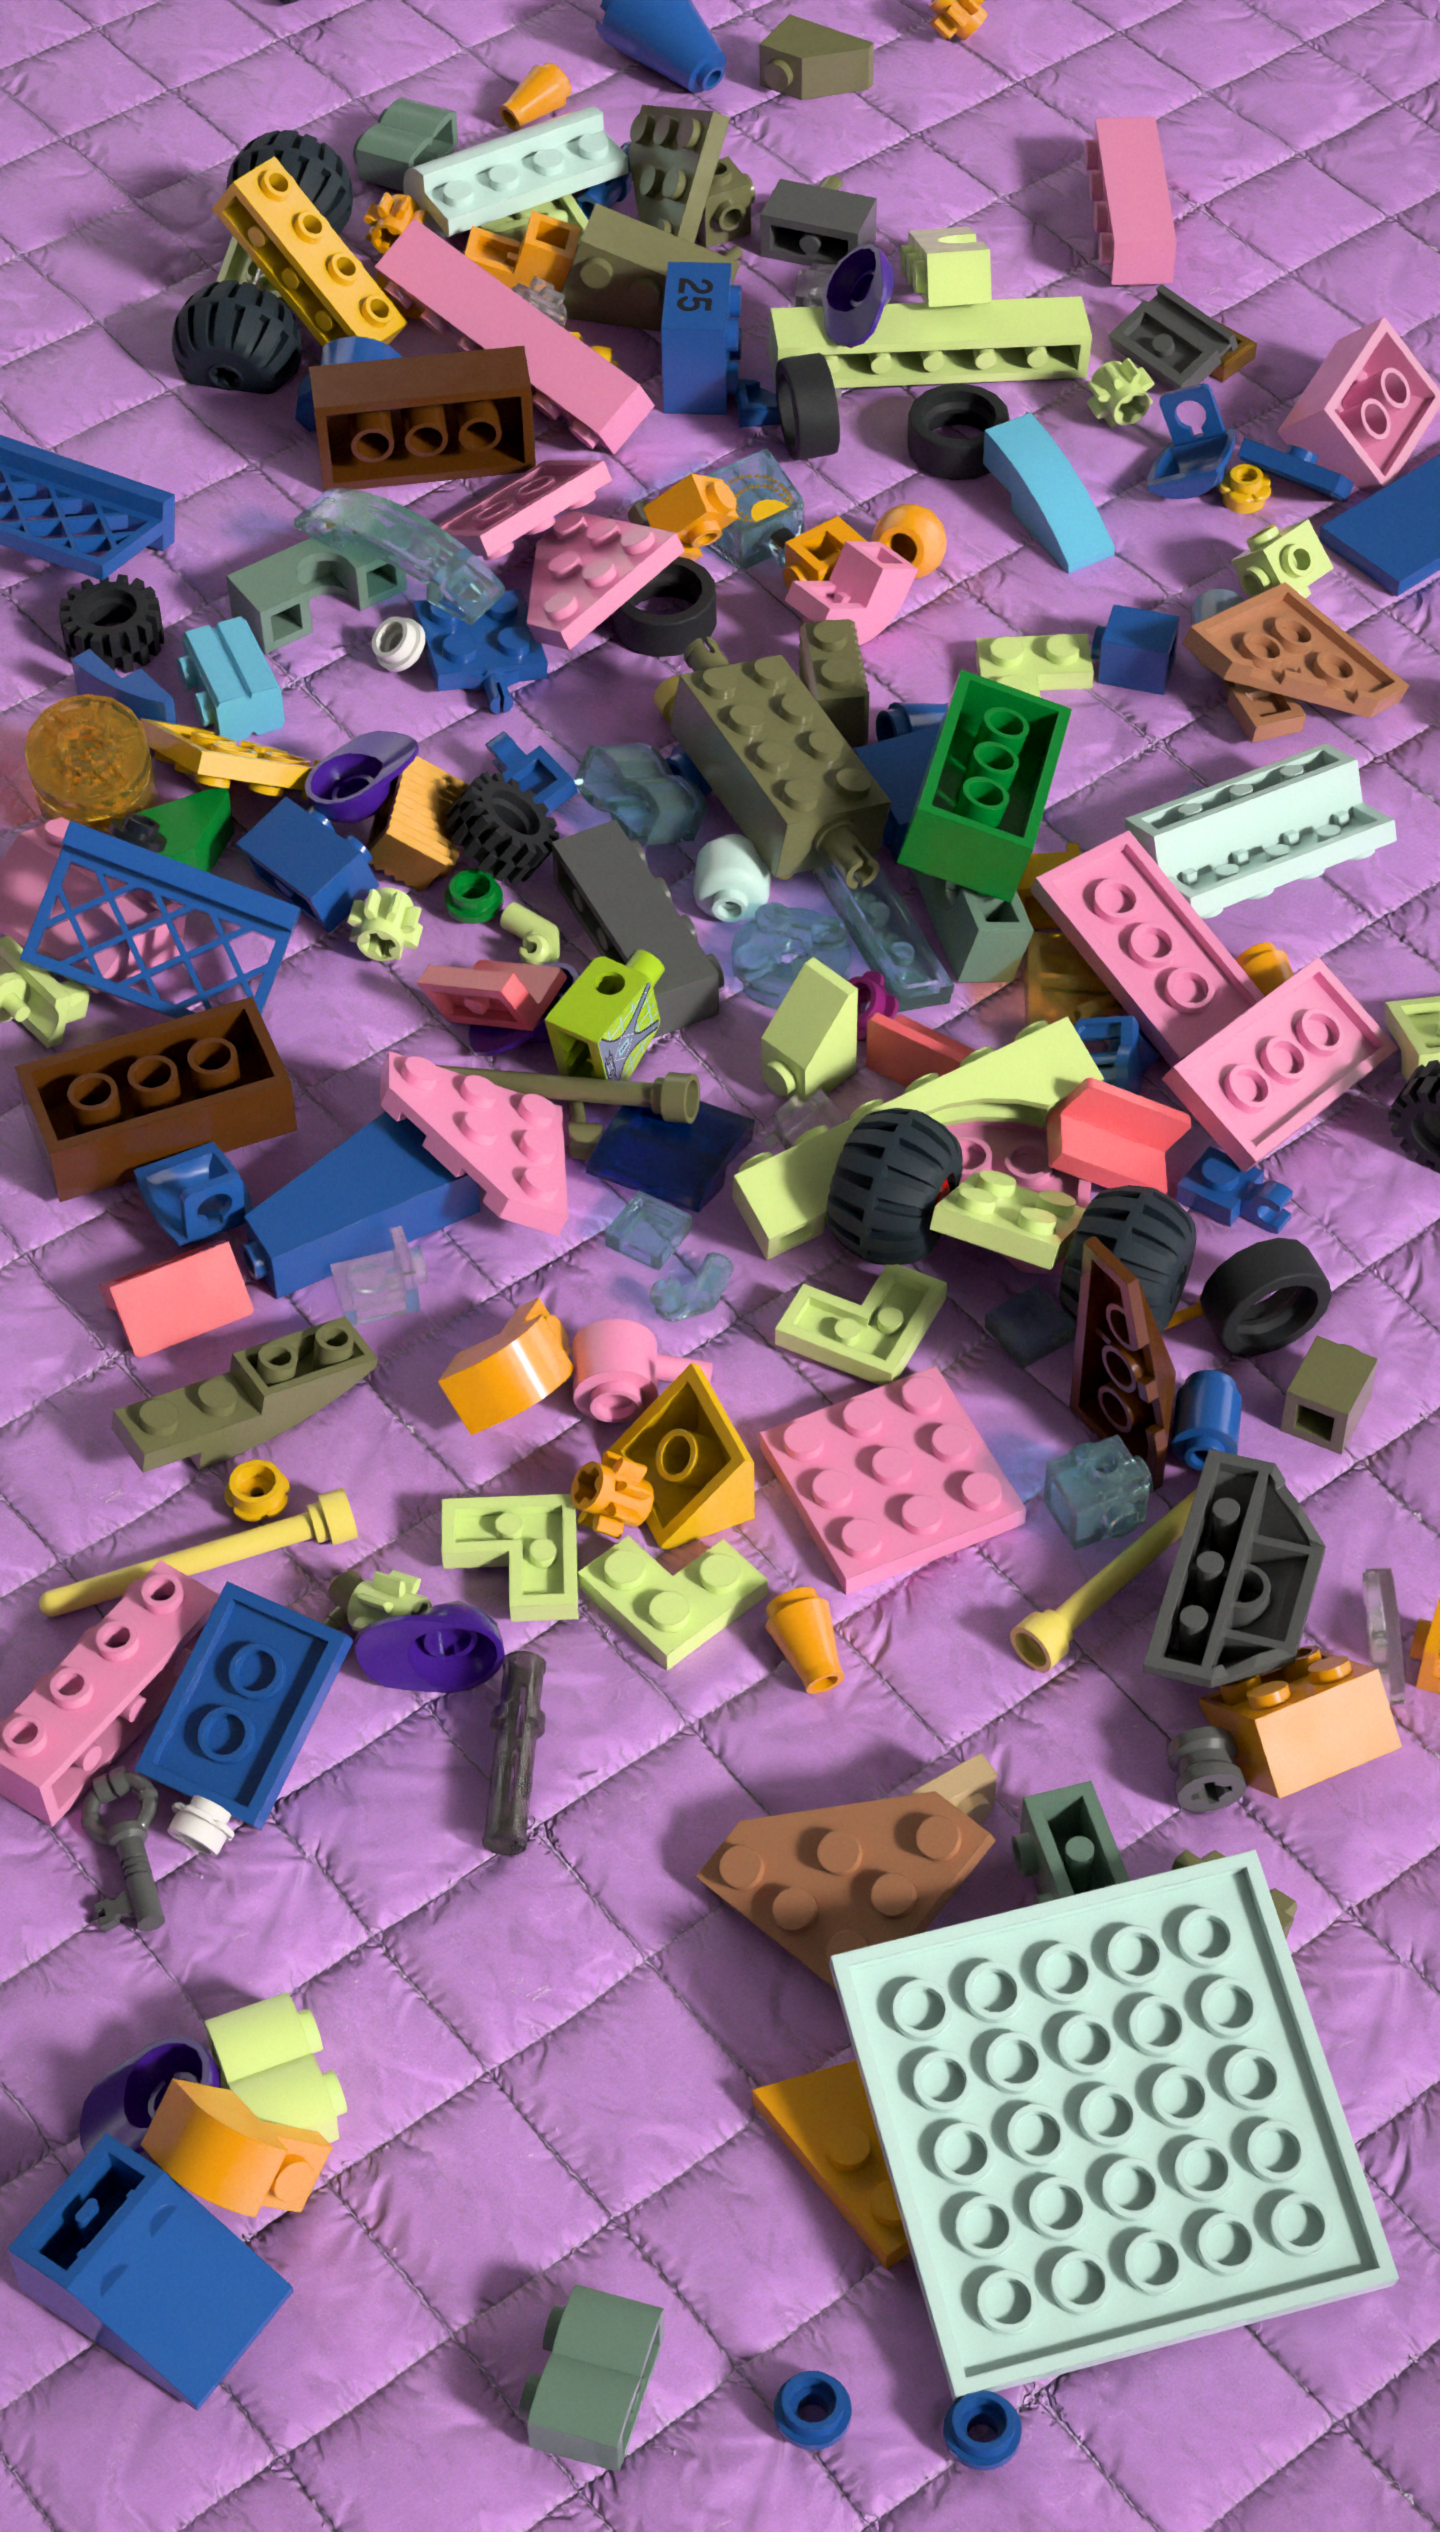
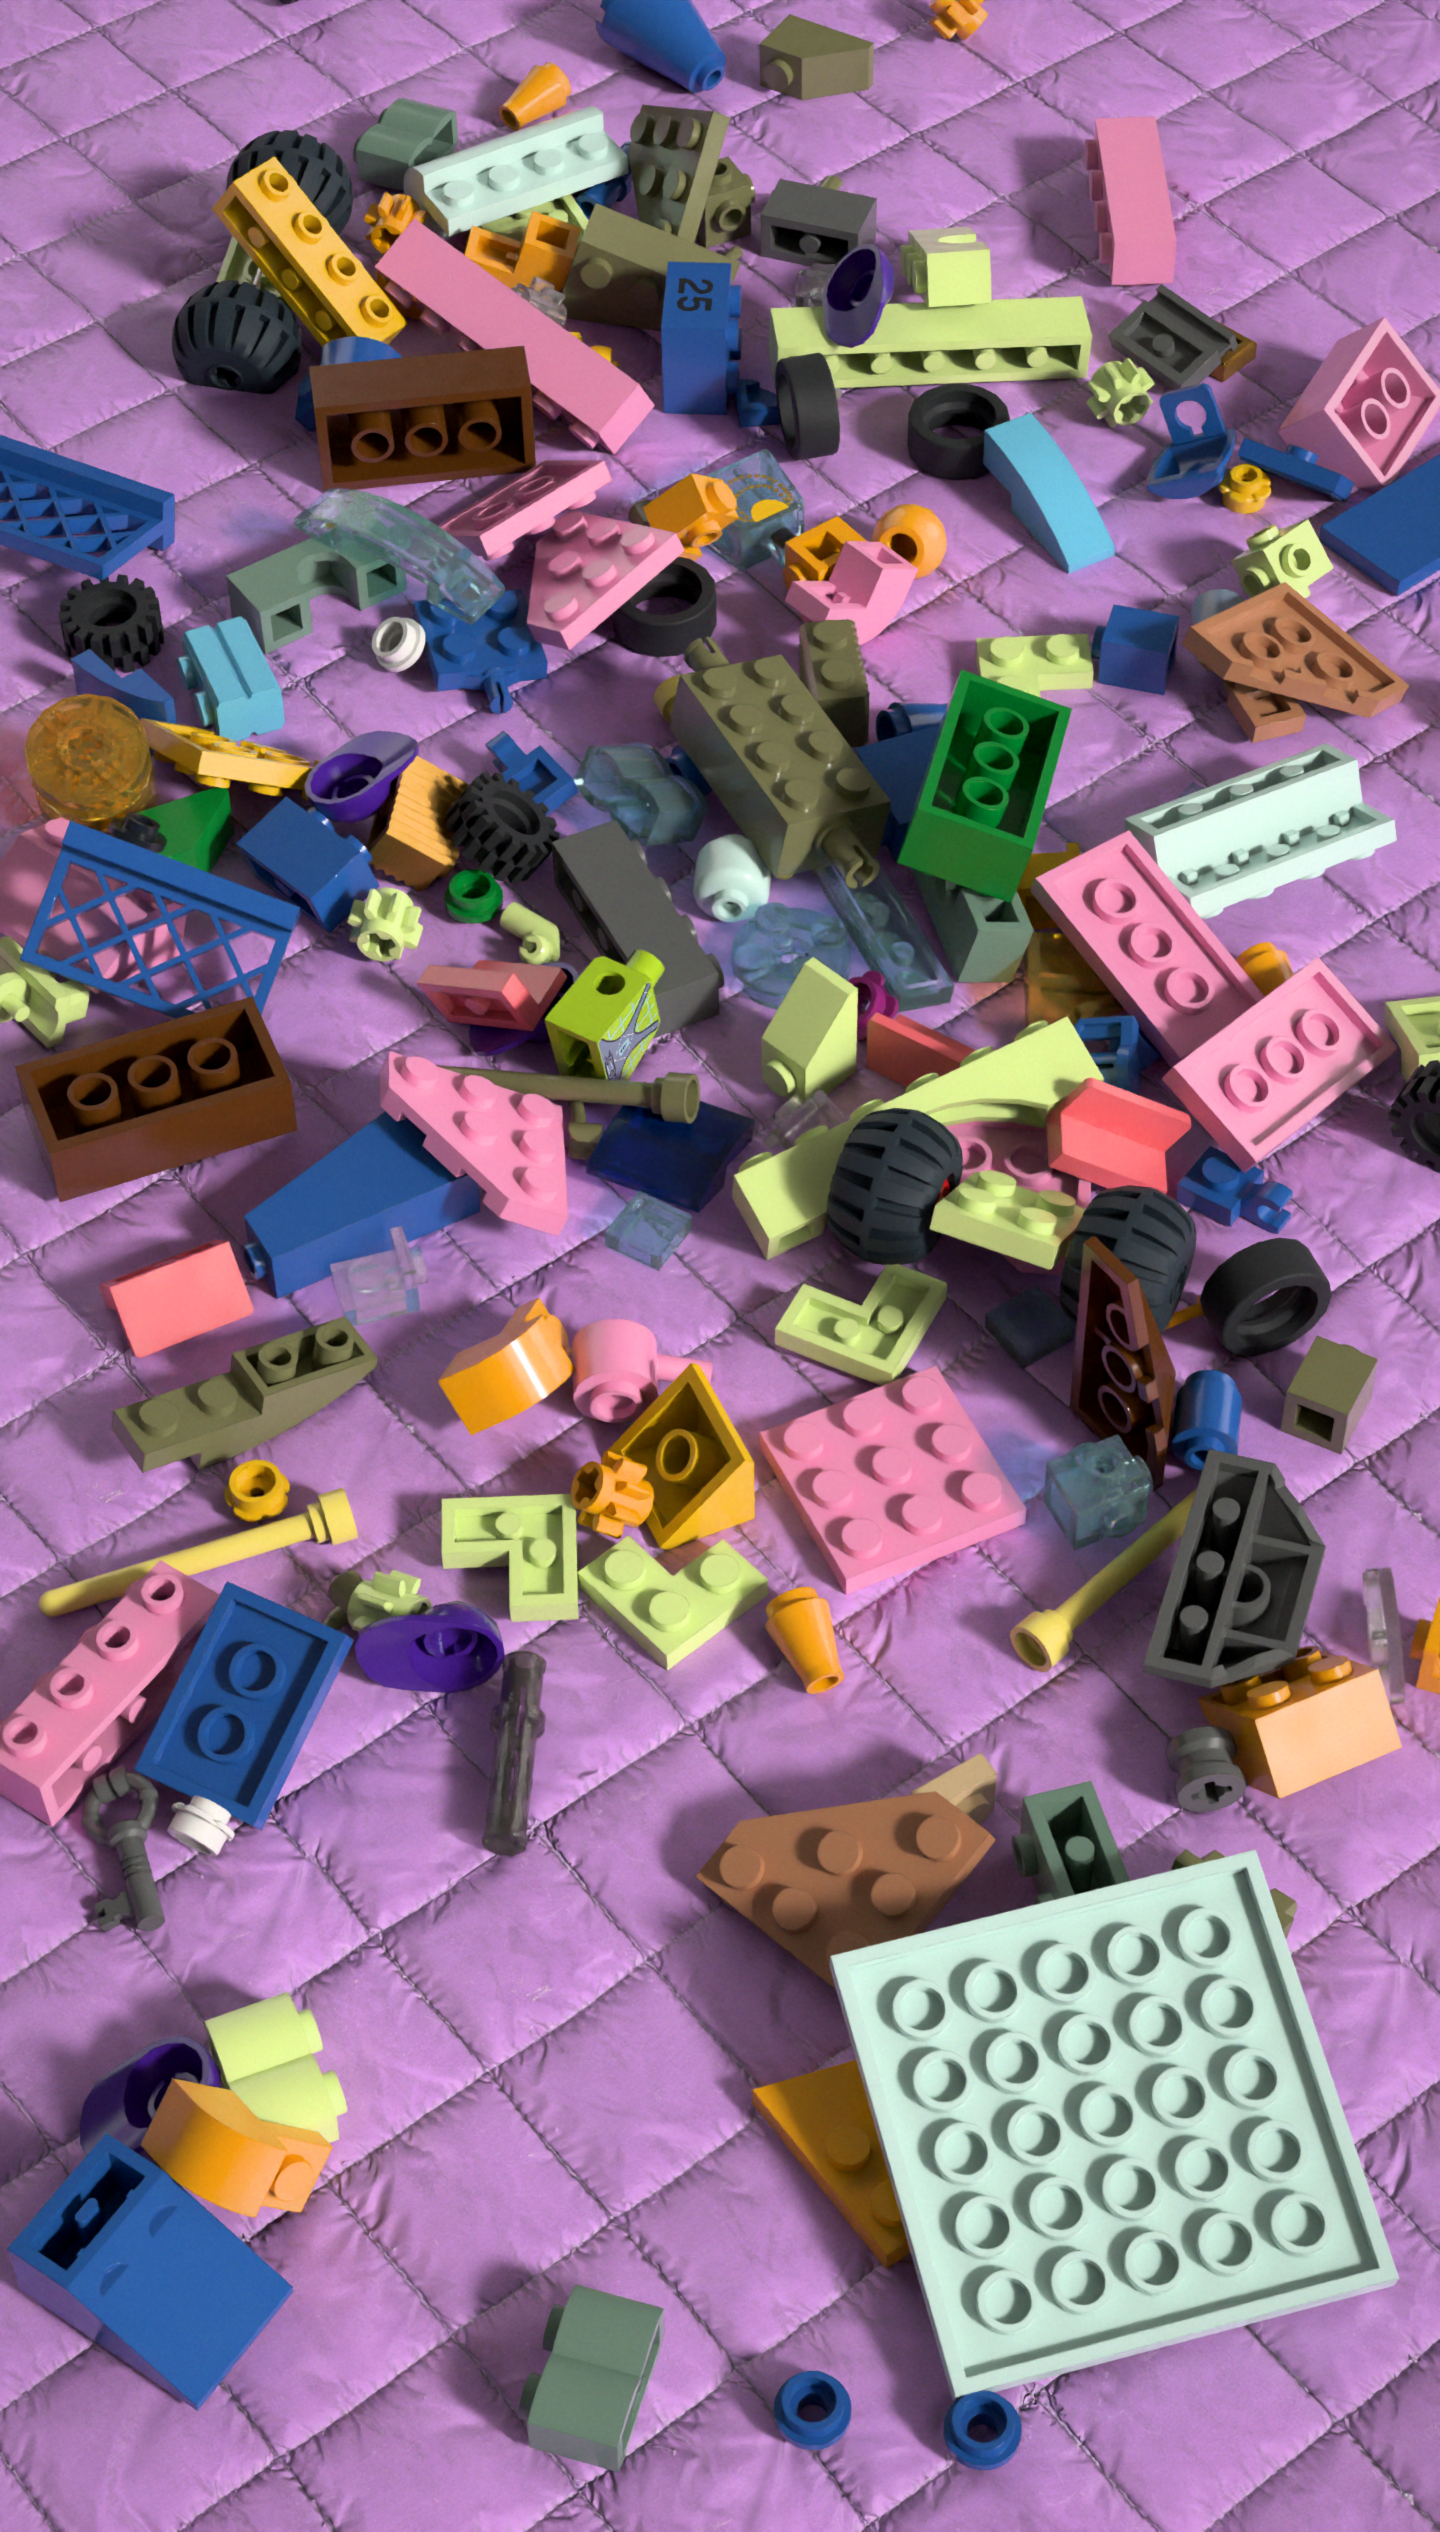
(194, 1194): blue piece -> none
(696, 1298): clear light blue arm -> none

